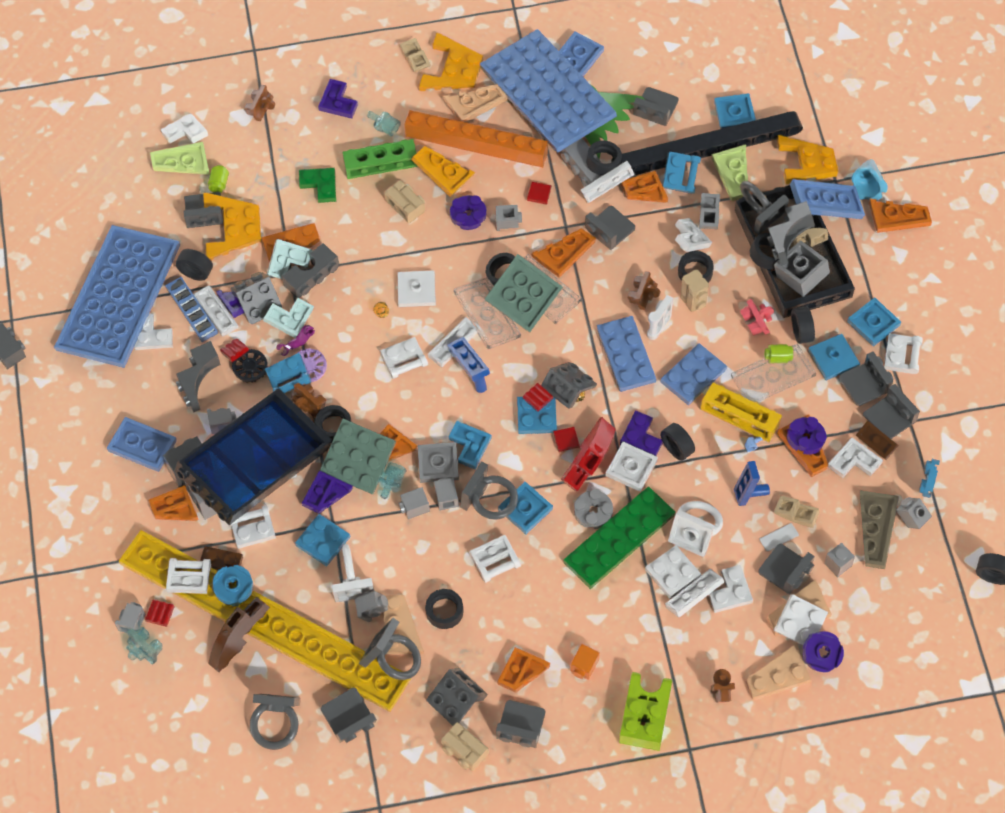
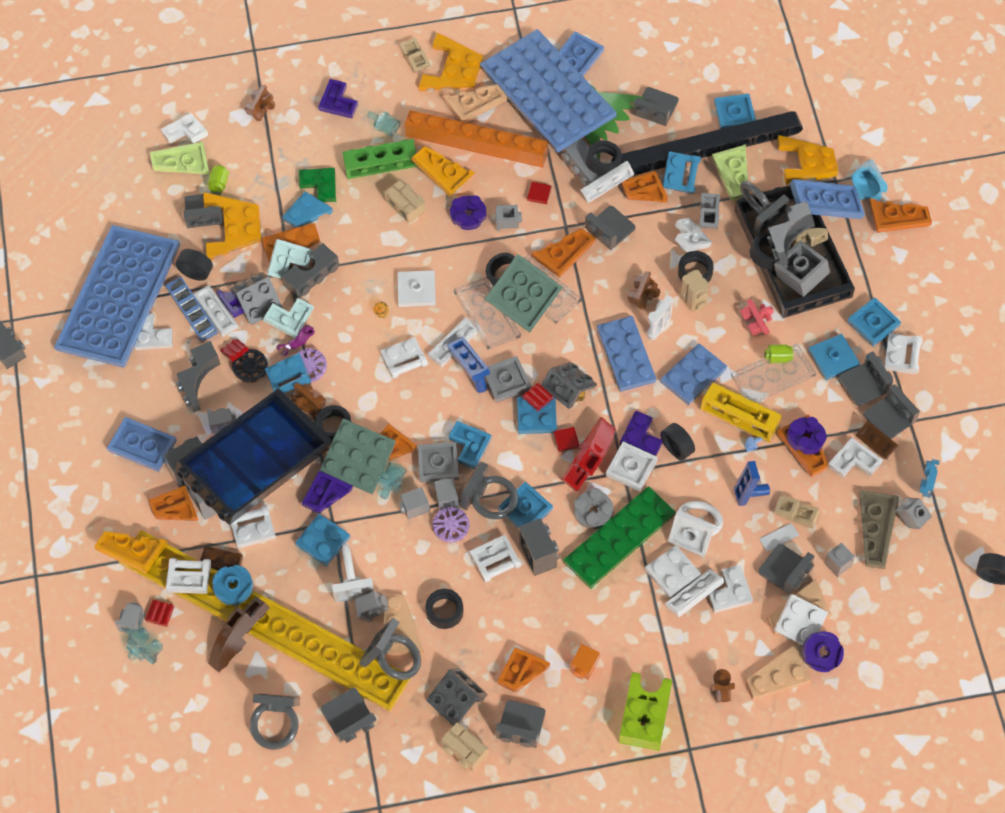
(132, 551): none -> light orange wing
(306, 210): none -> dark azure wing
(451, 524): none -> lavender wheel
(507, 379): none -> light grey plate
(538, 546): none -> dark grey brick
(803, 325): black tyre -> none

